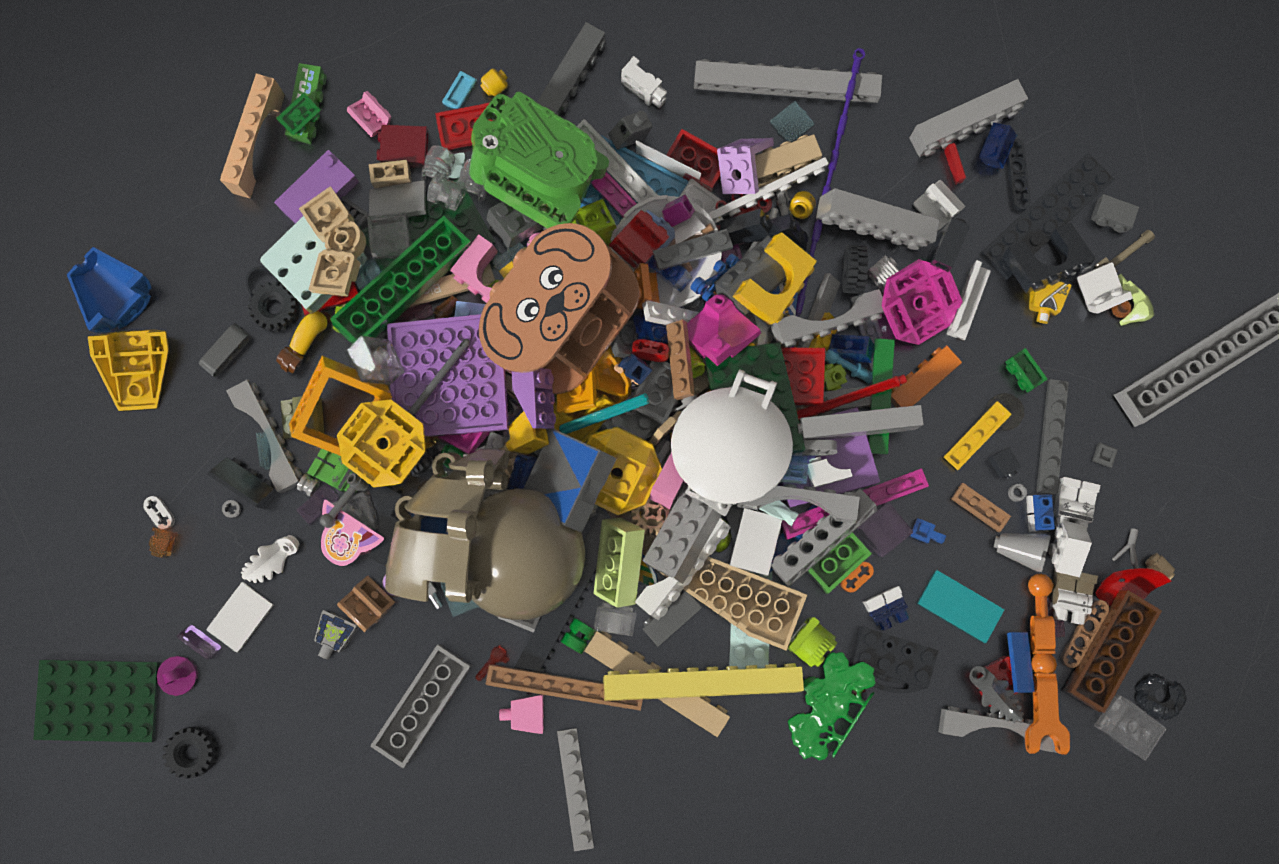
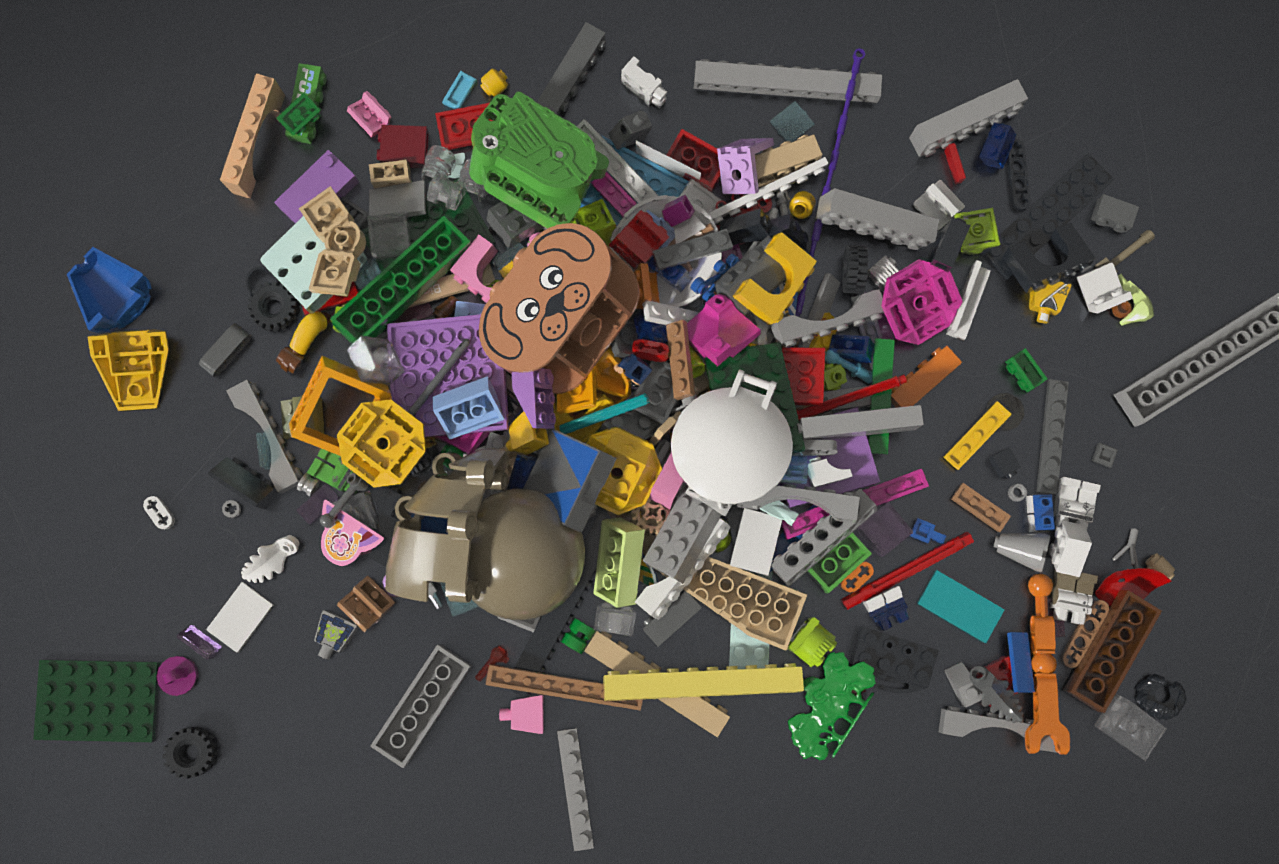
(162, 542): clear orange brick -> none
(467, 408): none -> light blue slope
(907, 570): none -> red piece
(963, 687): none -> light grey slope
(982, 232): none -> lime piece

